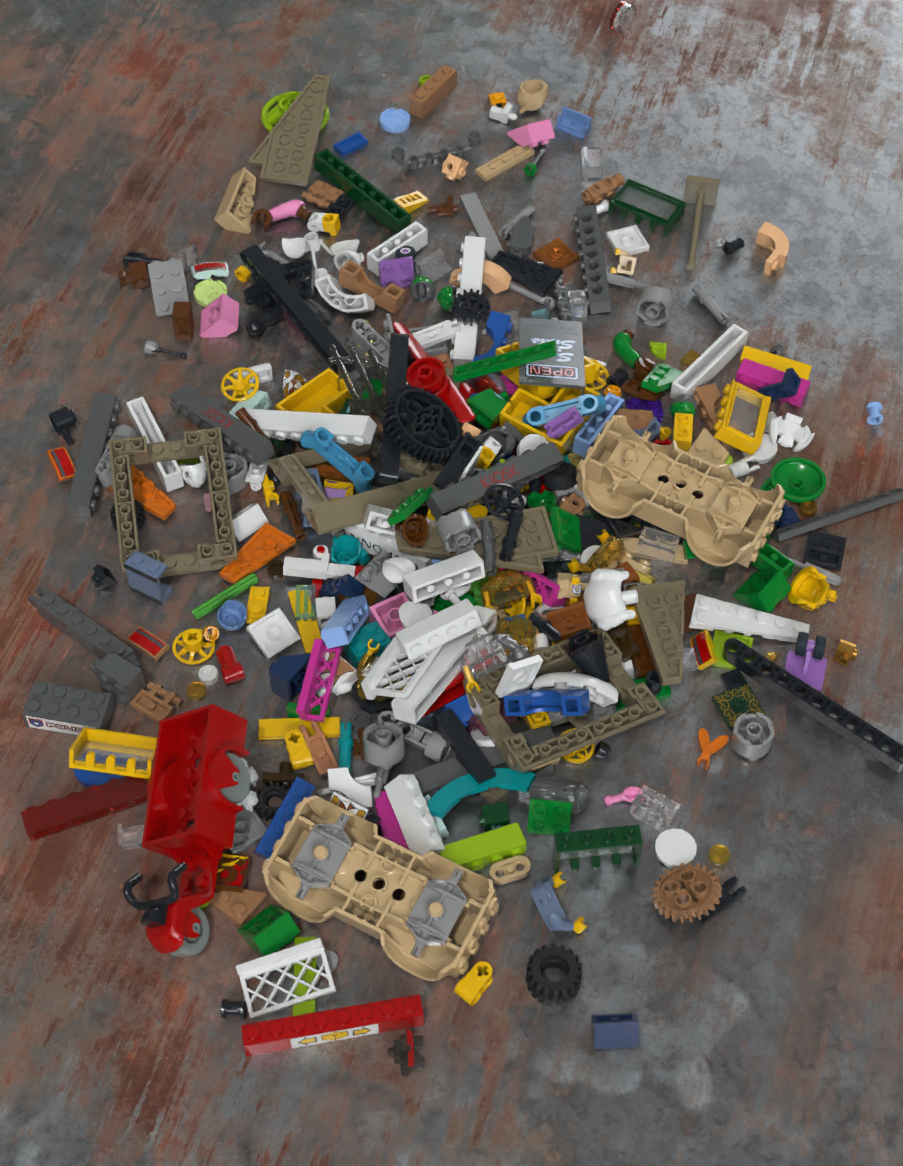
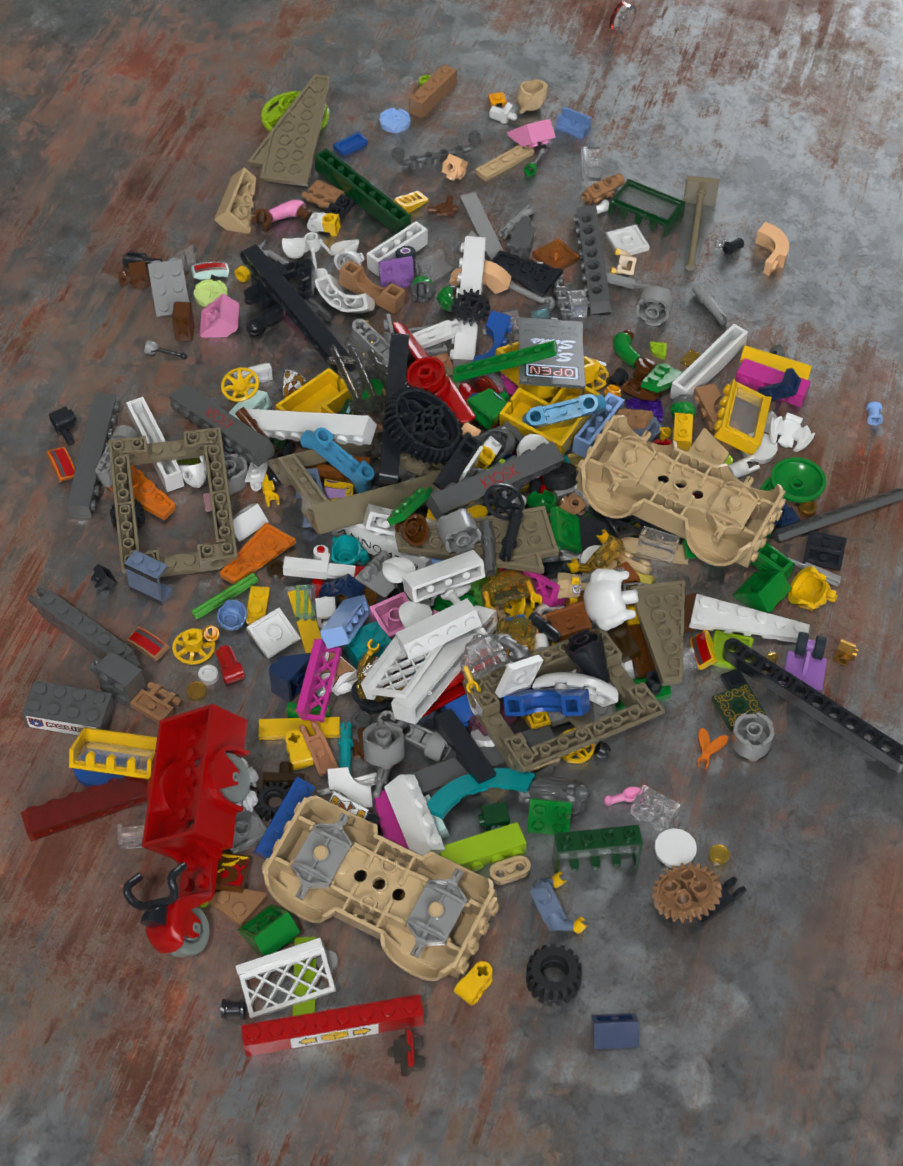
(290, 508): reddish brown pin -> none
(563, 423): medium lavender hinge -> none

